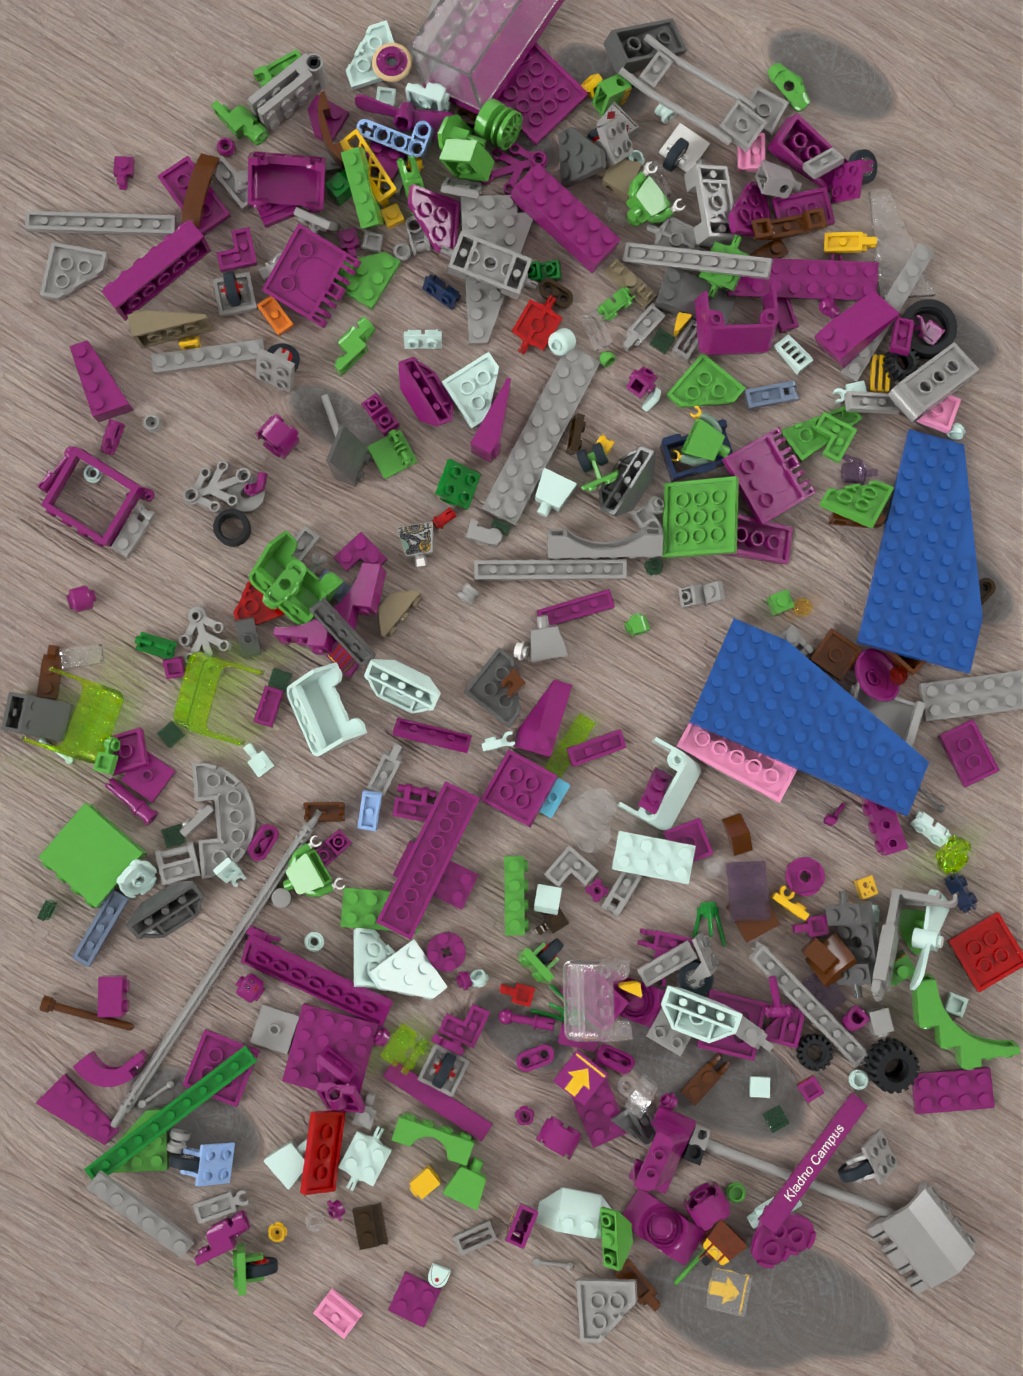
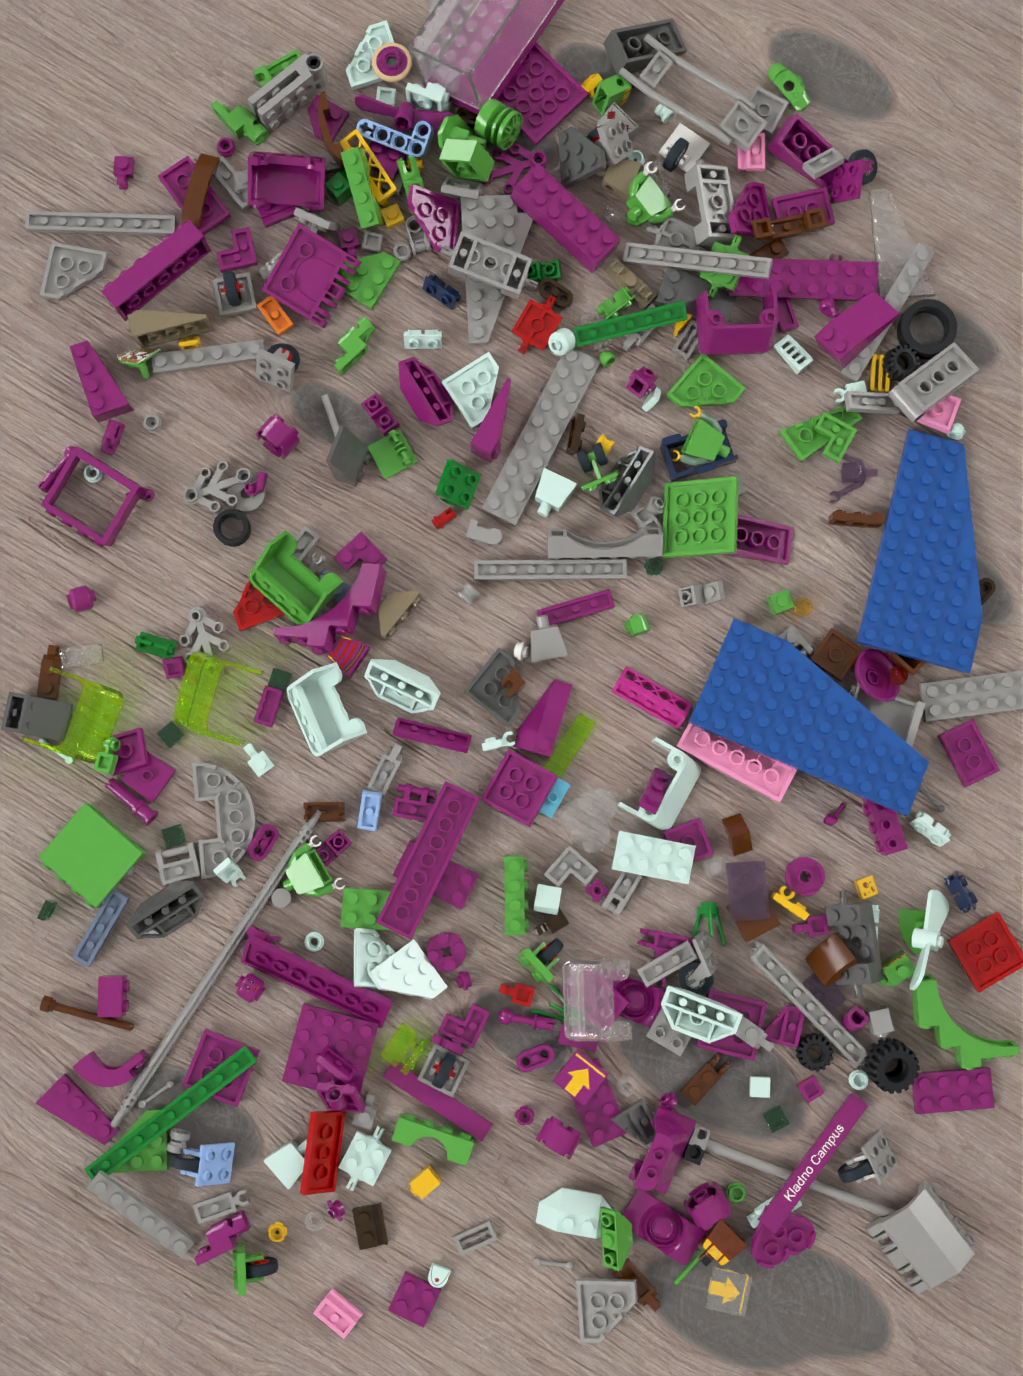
(128, 882): light aqua plate -> none
(133, 531): light grey plate -> none
(138, 359): none -> shield
(192, 825): light grey plate -> none
(247, 637): dark grey plate -> none
(275, 1029): light grey plate -> none
(294, 574): bright green piece -> none
(342, 632): dark grey tile -> none
(381, 1037): magenta plate -> none
(417, 542): torso -> none
(467, 1184): bright green torso -> none
(479, 978): light aqua plate -> none
(503, 527): clear green tile -> none
(521, 1224): magenta torso -> none
(596, 747): magenta plate -> none
(615, 1059): magenta plate -> none
(630, 323): none -> green plate
(632, 987): yellow slope -> none
(641, 1096): clear slope -> none
(650, 699): none -> dark pink fence
(662, 341): clear green tile -> none
(767, 477): magenta hinge -> none
(771, 395): sand blue plate -> none
(776, 180): light grey torso -> none
(777, 1009): magenta piece -> none
(819, 954): reddish brown slope -> none
(848, 242): yellow hinge -> none
(858, 501): bright green plate -> none
(889, 936): light grey hinge -> none
(901, 336): magenta plate -> none
(930, 331): magenta plate -> none
(953, 855): clear neon green plate -> none
(955, 1004): light aqua tile -> none

